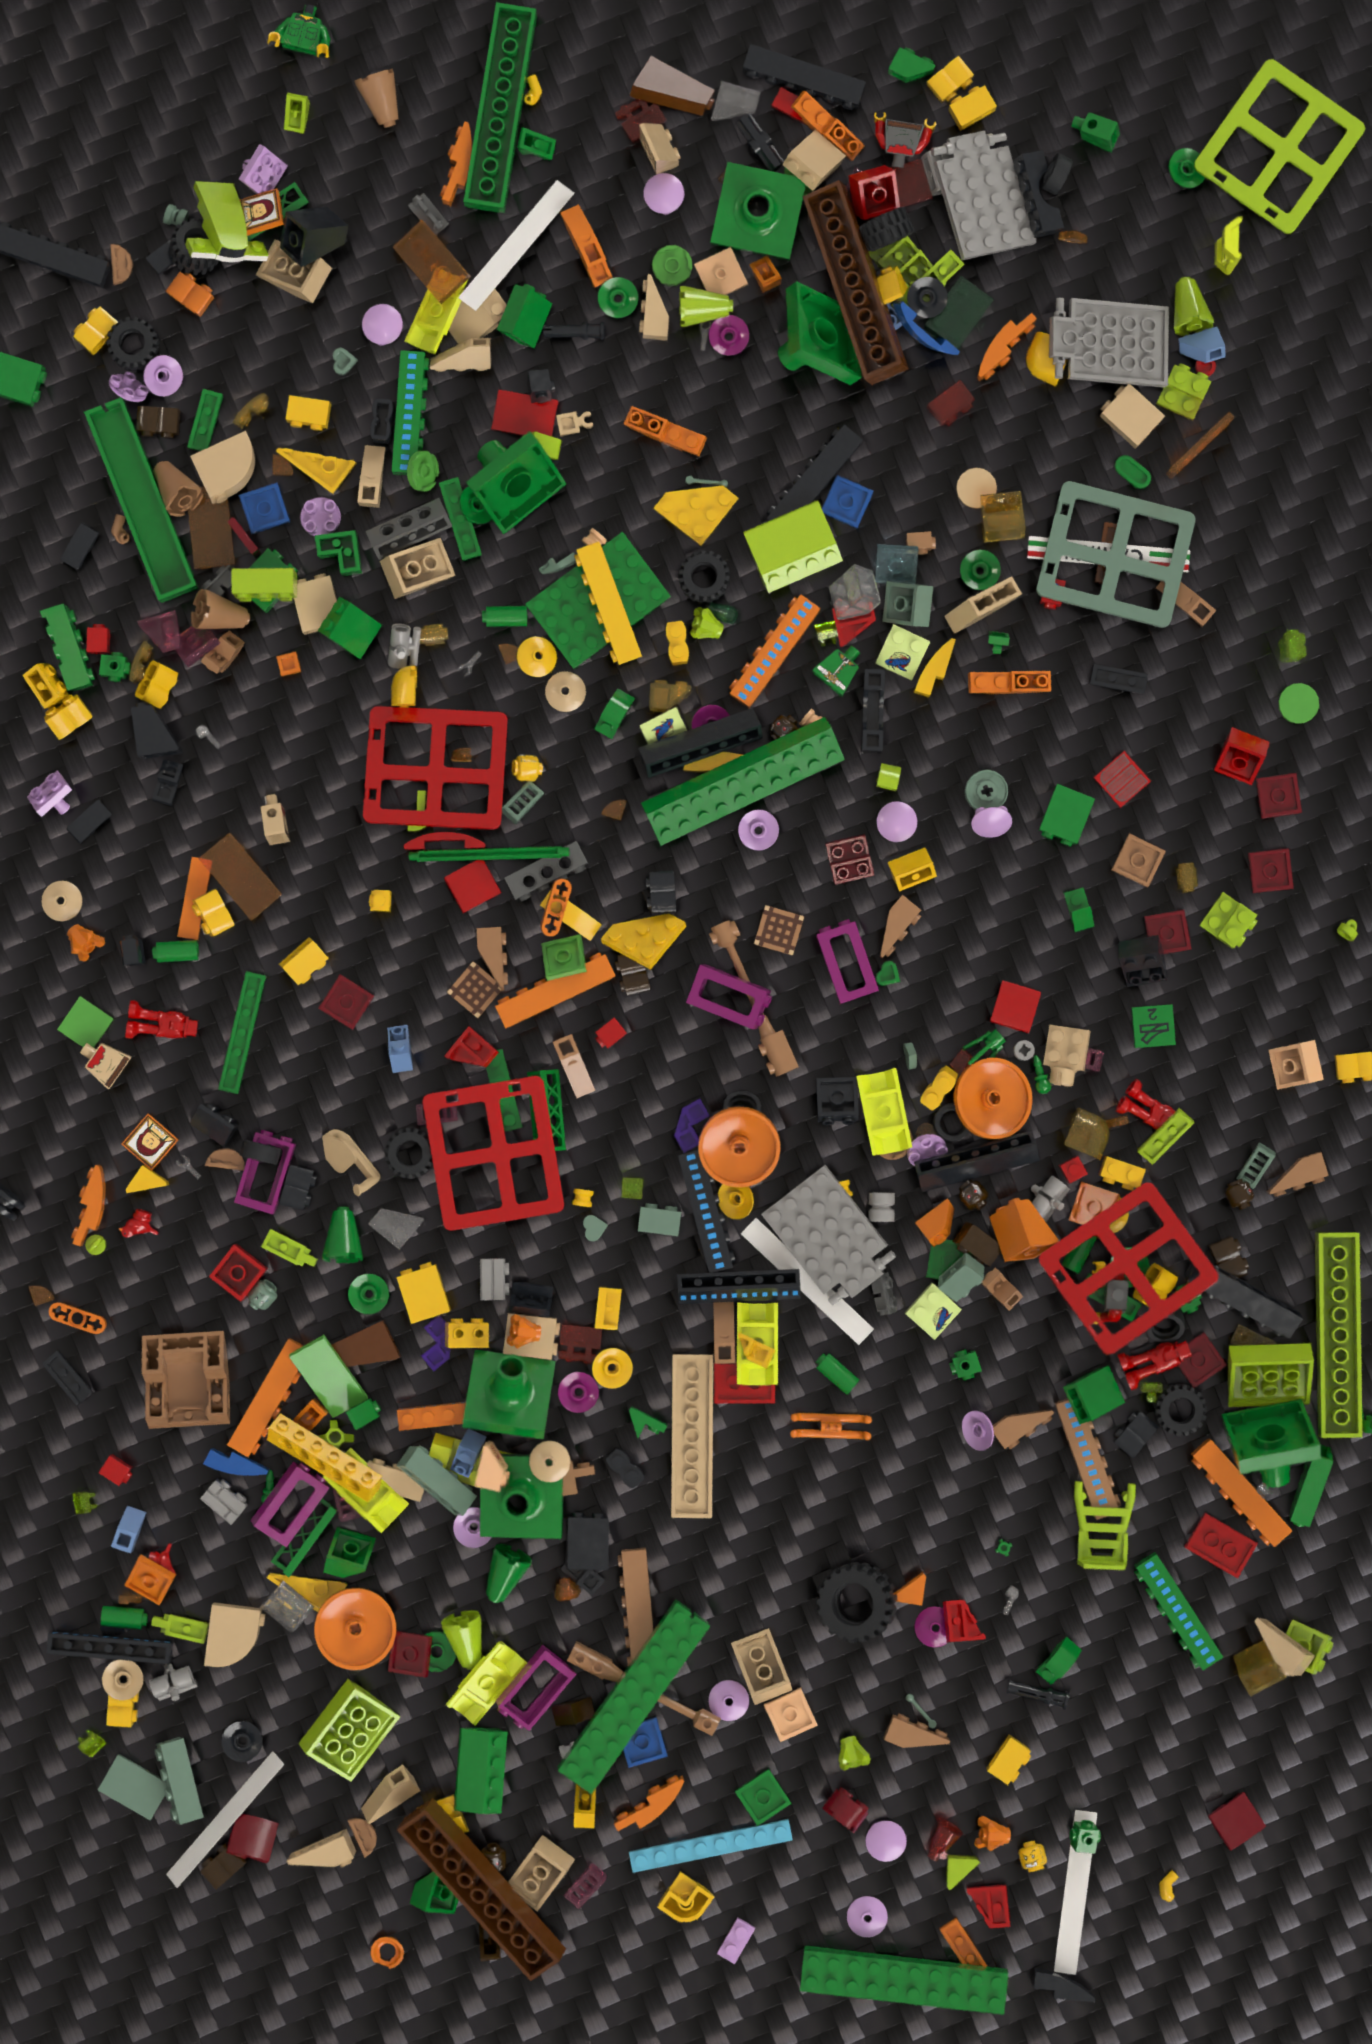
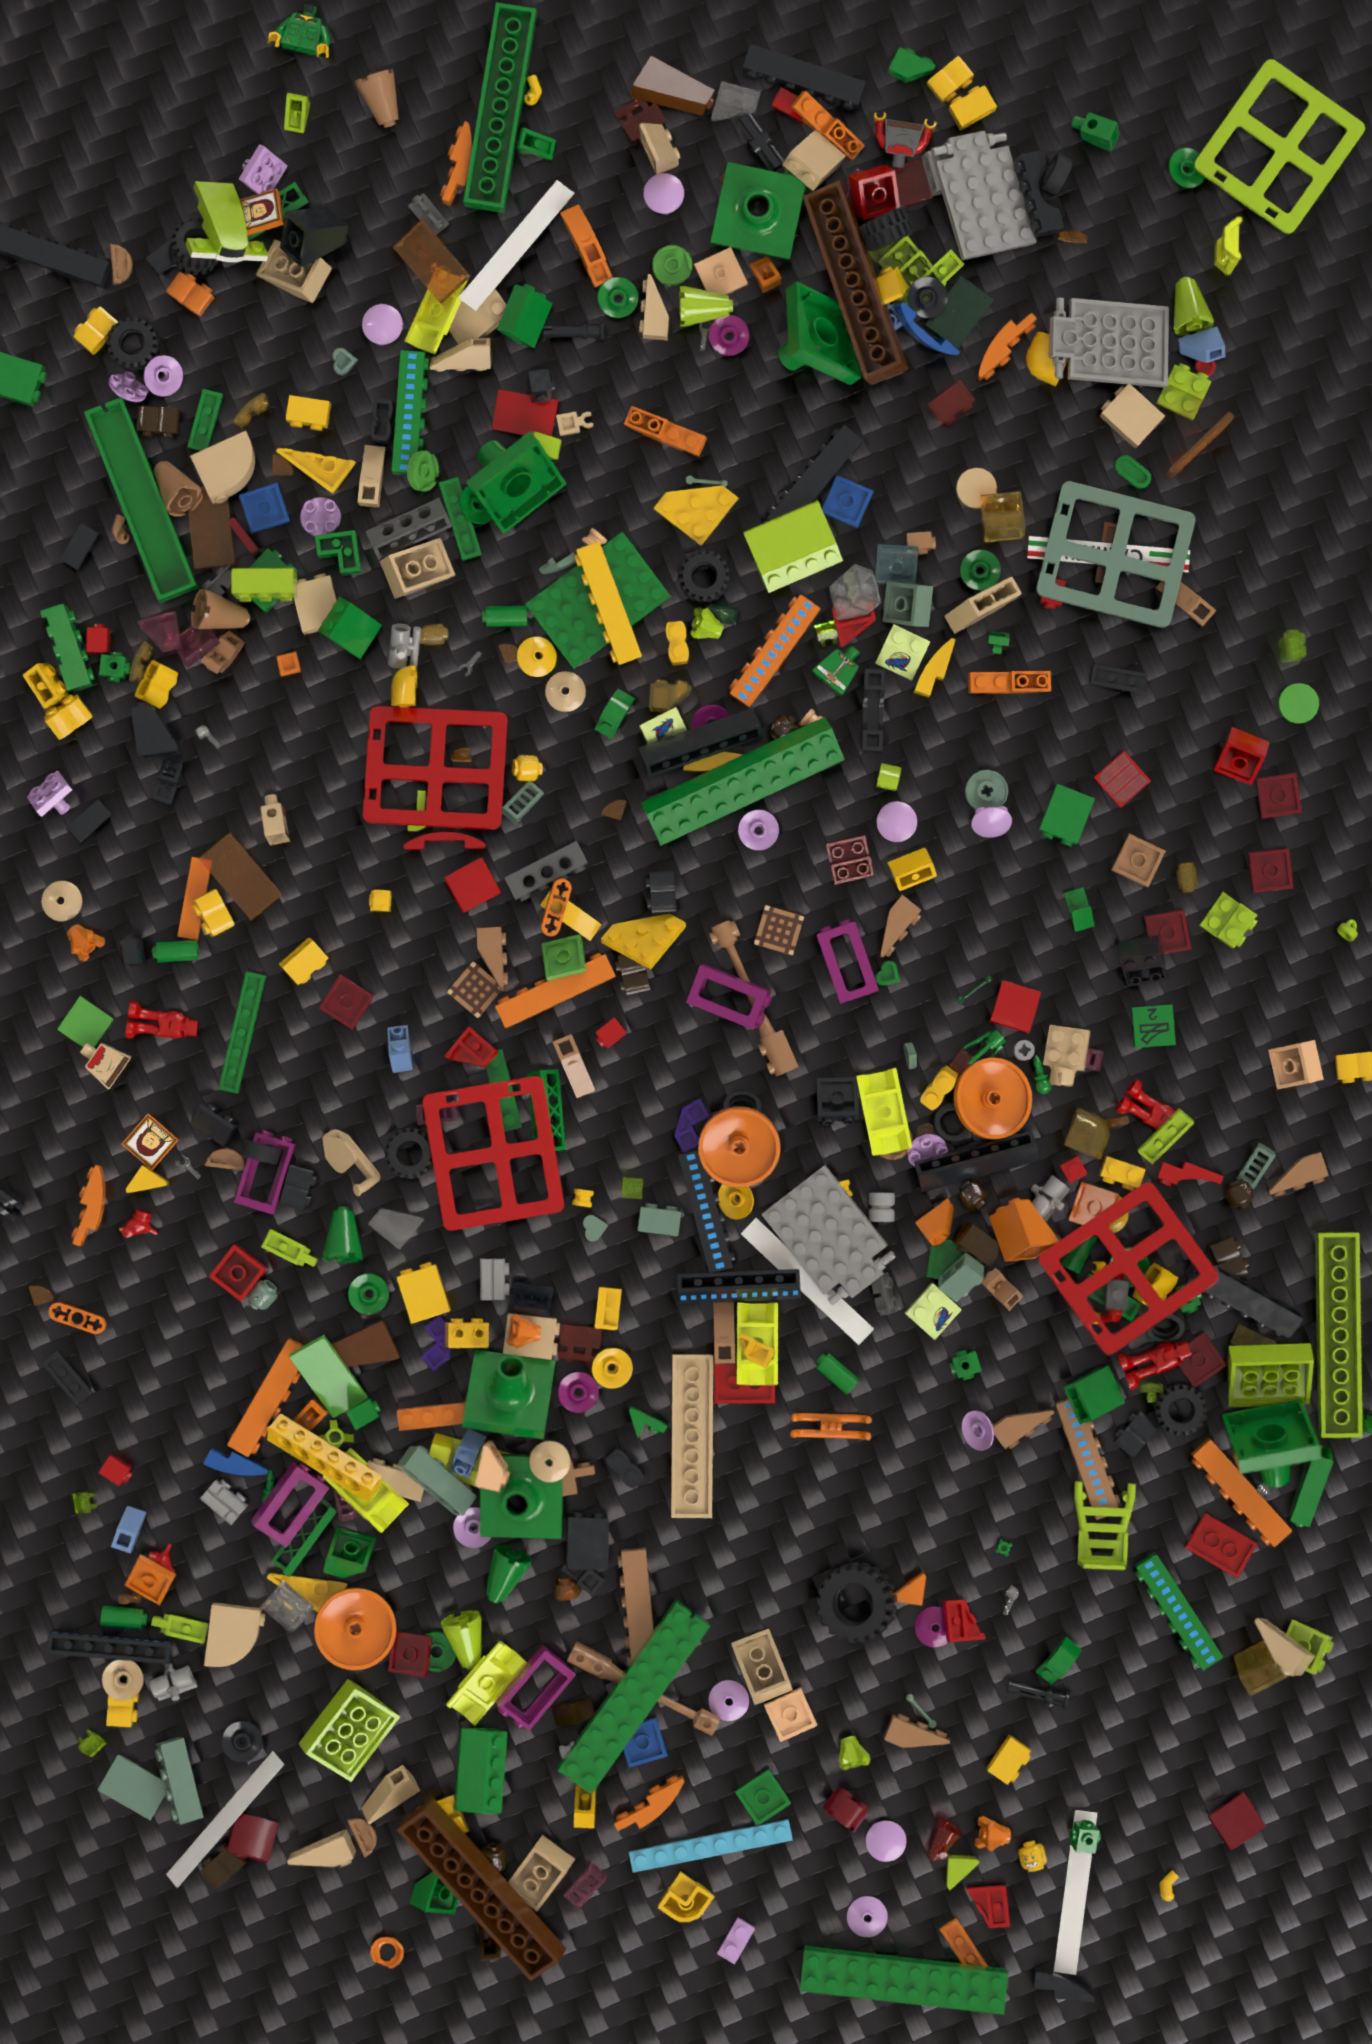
(95, 1244): lime tile -> none
(174, 215): sand green wheel -> none
(186, 1379): medium nougat slope -> none
(489, 853): green piece -> none
(961, 999): none -> dark green hinge
(1170, 1174): none -> red slope

